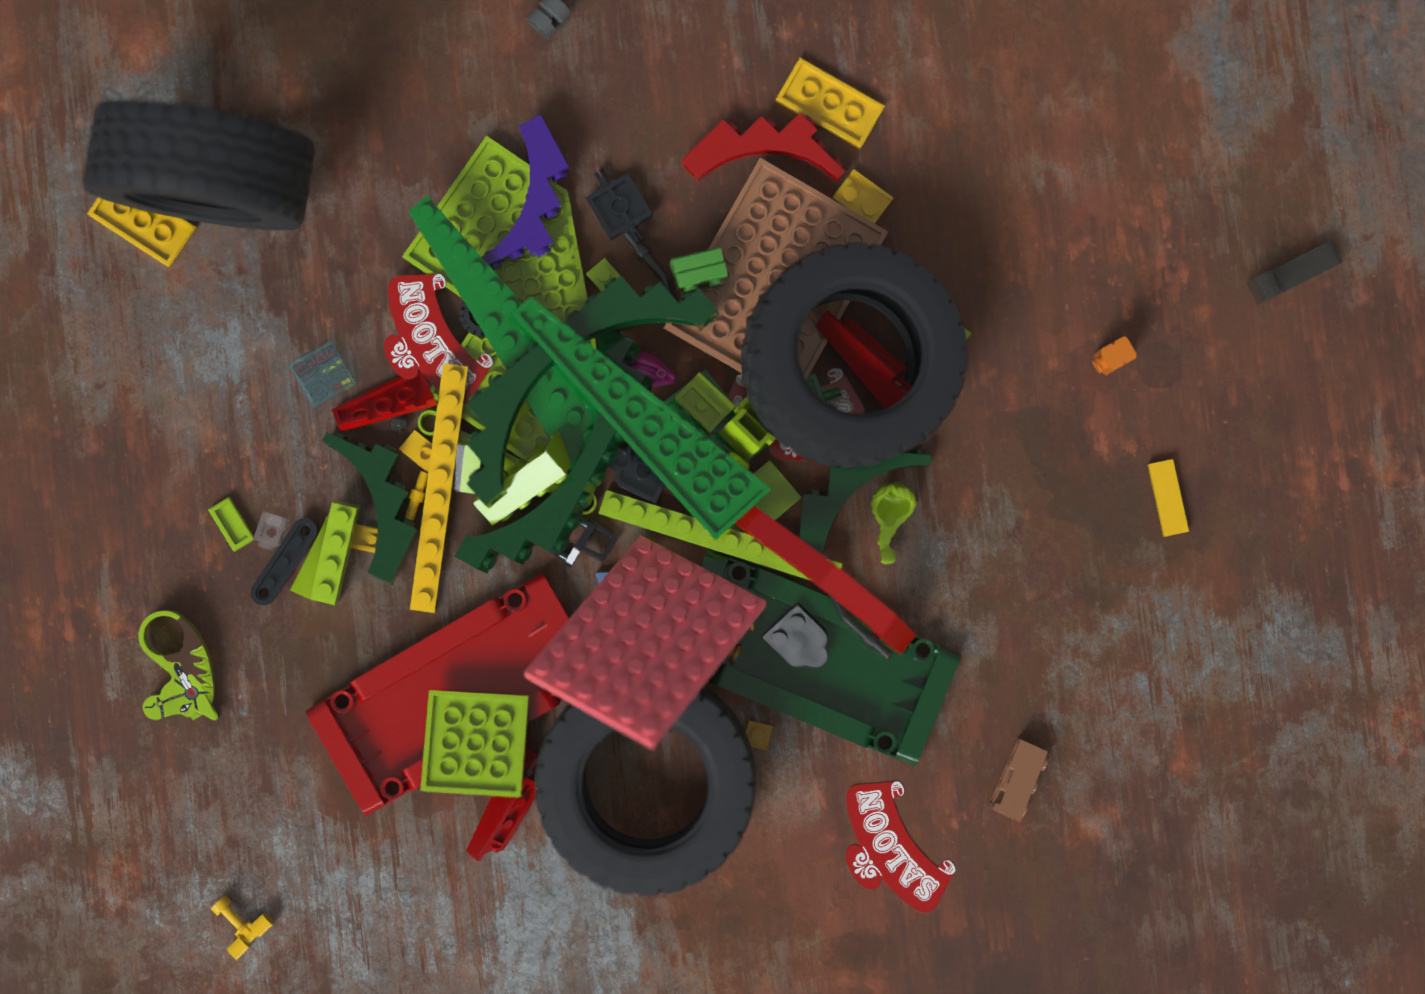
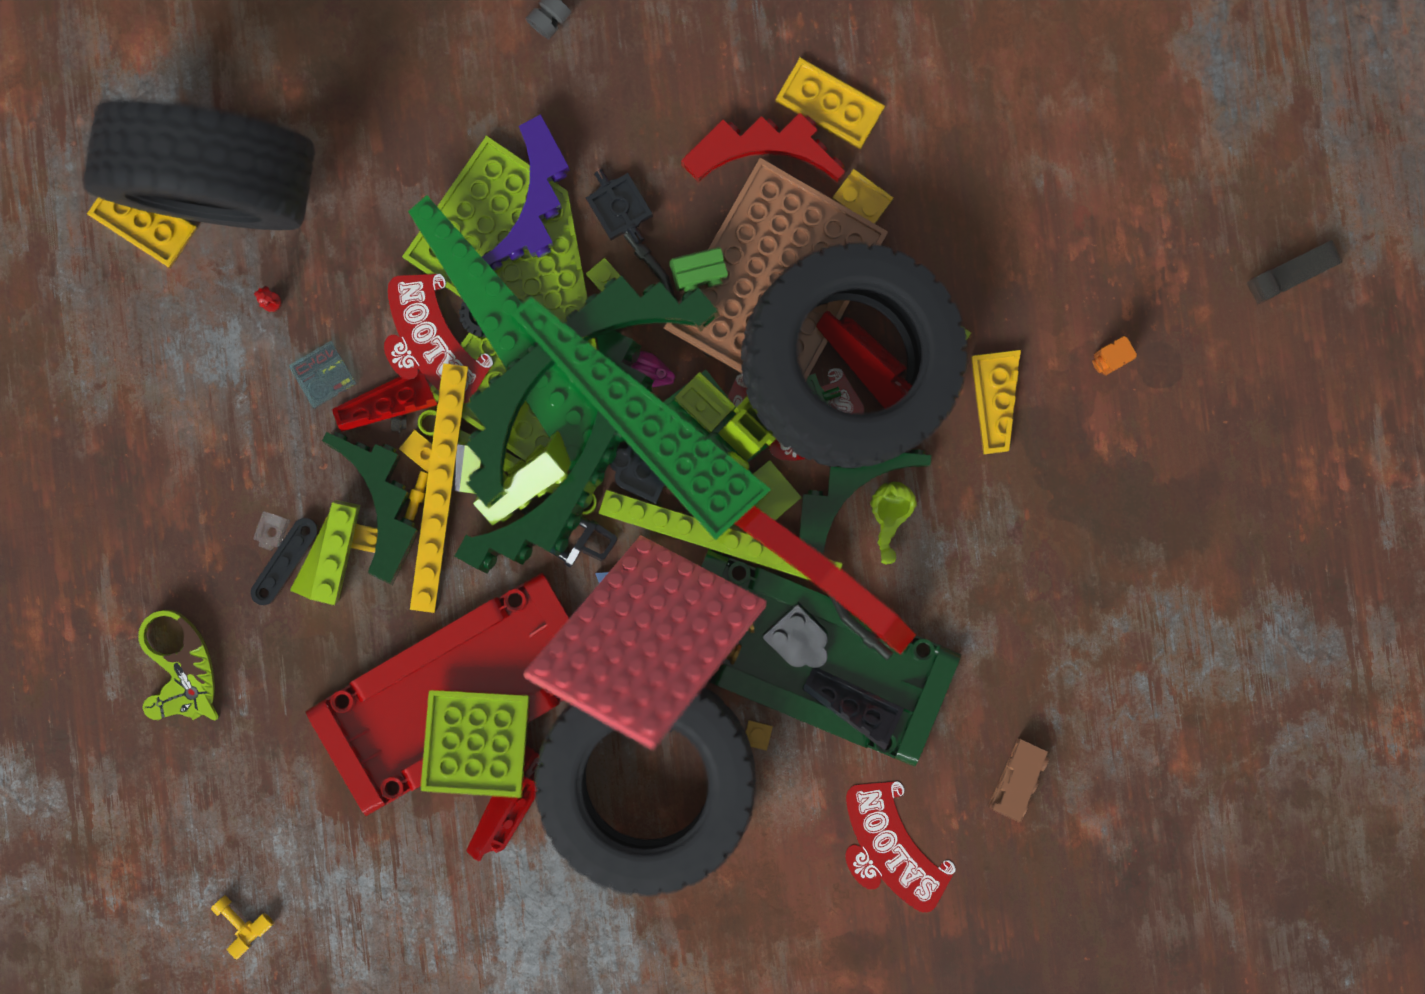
(232, 524): lime tile -> none
(268, 300): none -> red piece
(861, 709): none -> black wing
(995, 390): none -> yellow wing
(1168, 498): yellow tile -> none

